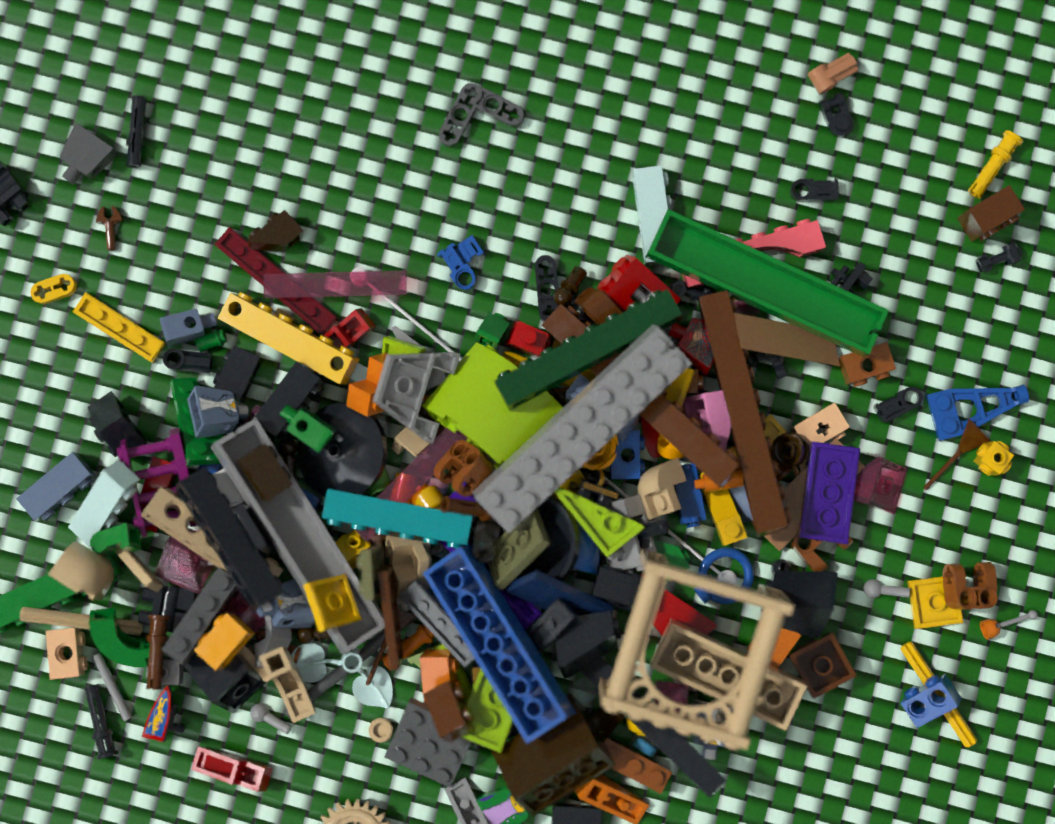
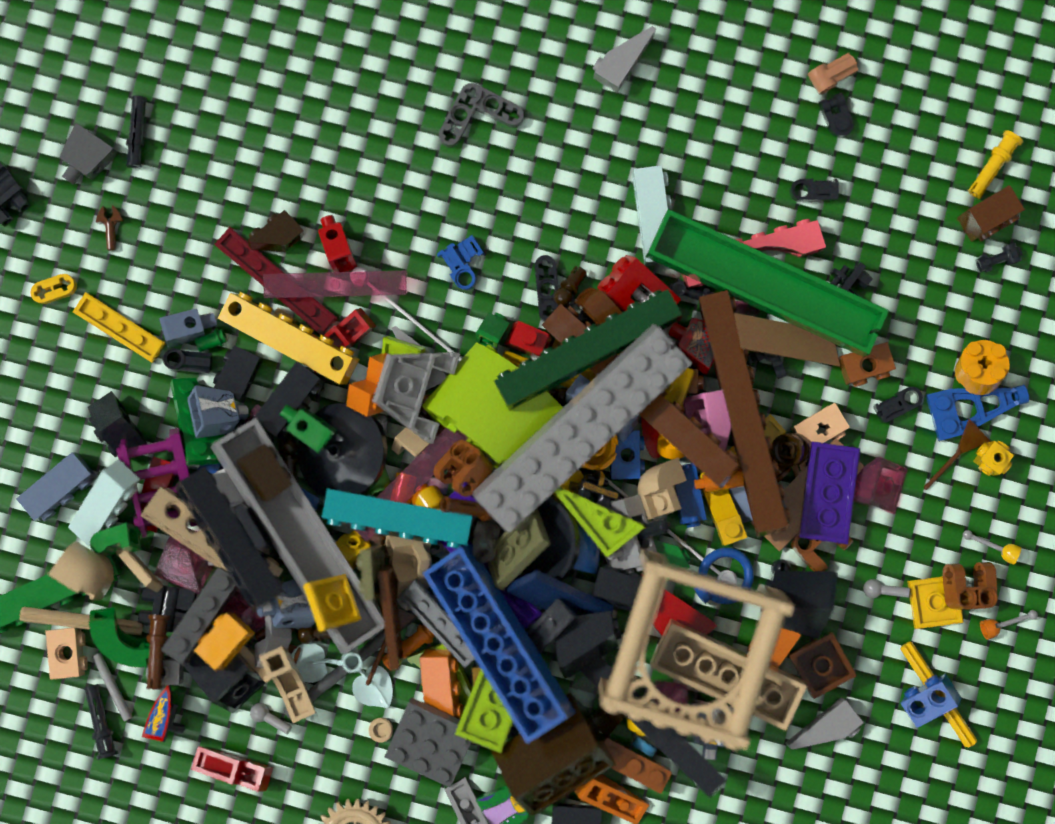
(336, 245): none -> red torso
(449, 711): reddish brown brick -> none
(620, 61): none -> light grey slope
(832, 724): none -> light grey slope
(982, 367): none -> light orange brick
(1009, 553): none -> hinge

